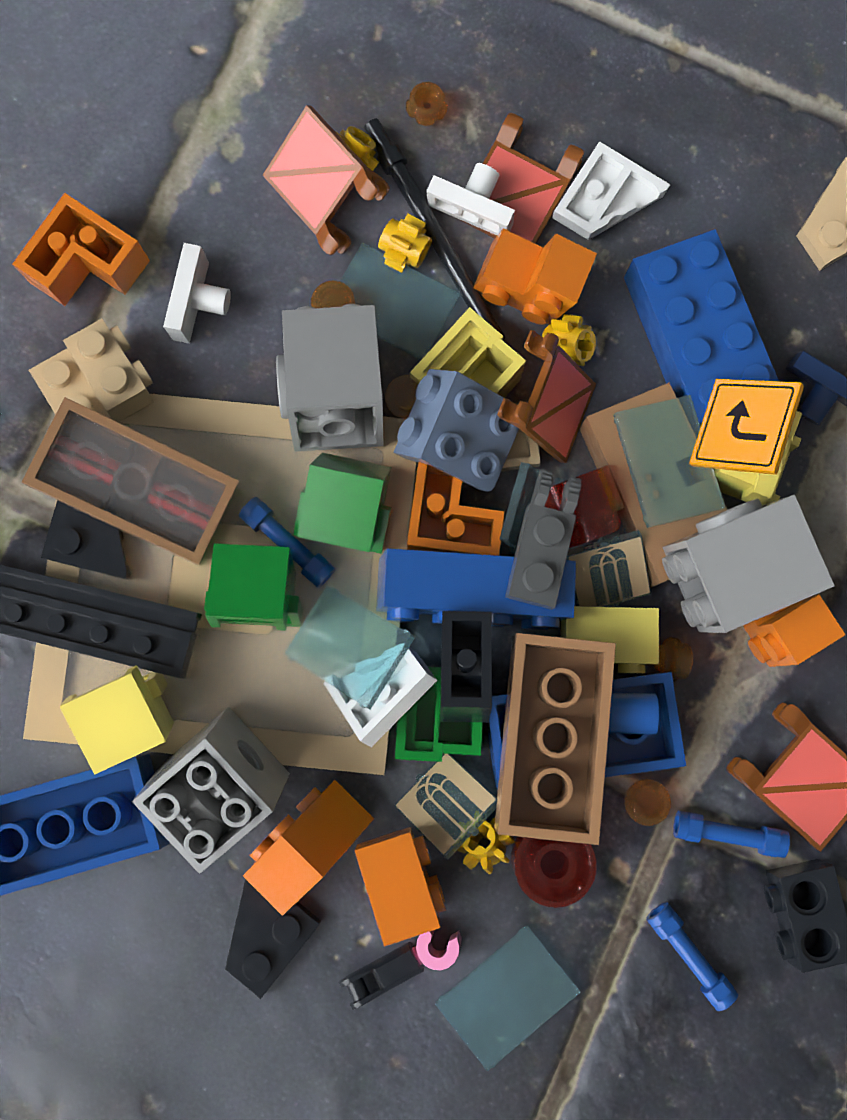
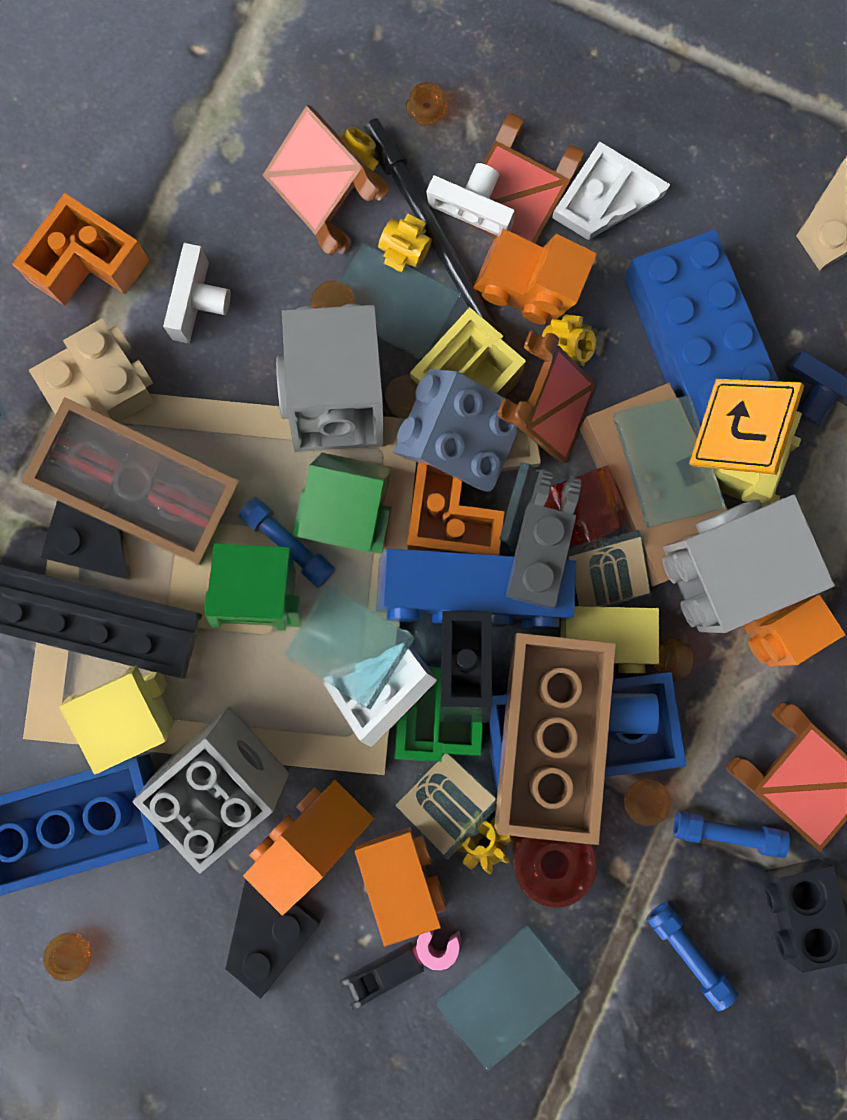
(67, 956): none -> clear orange plate

